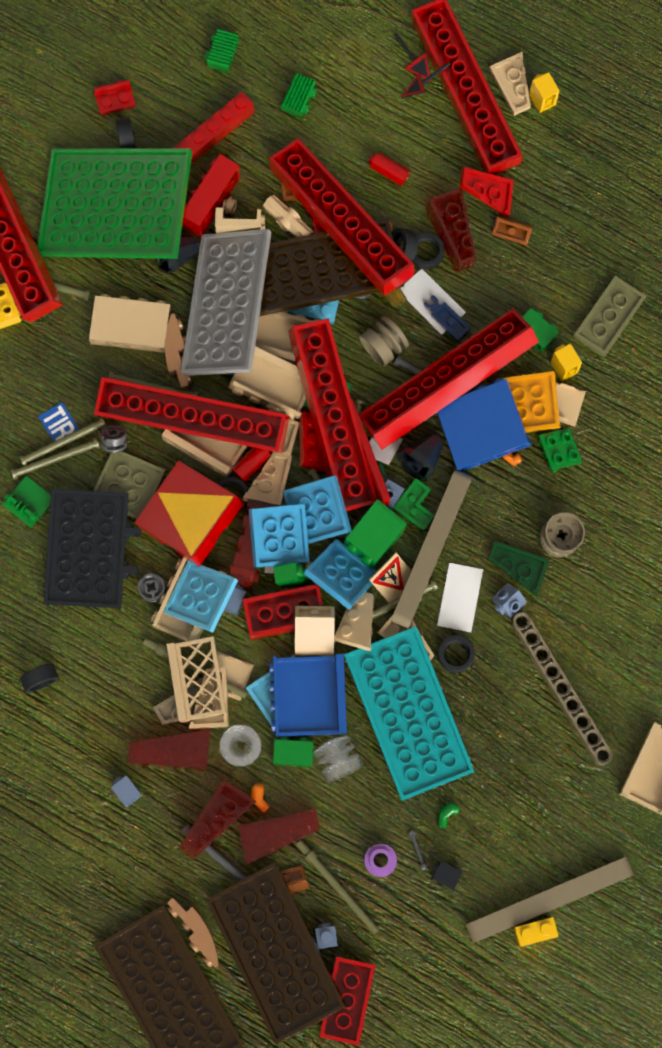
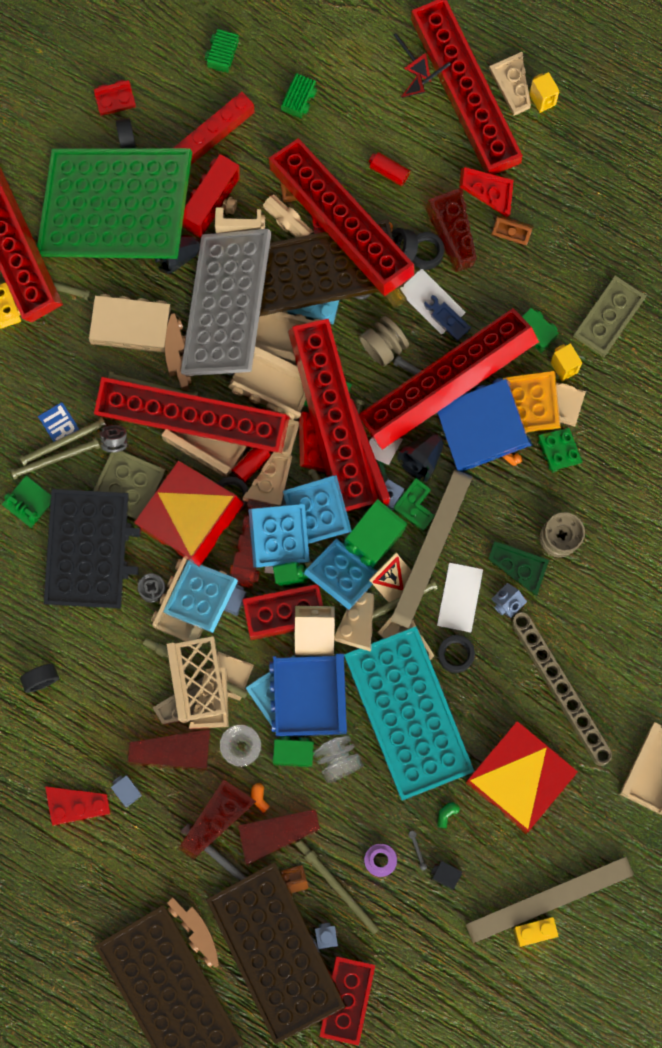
(75, 805): none -> red wing
(521, 777): none -> tile

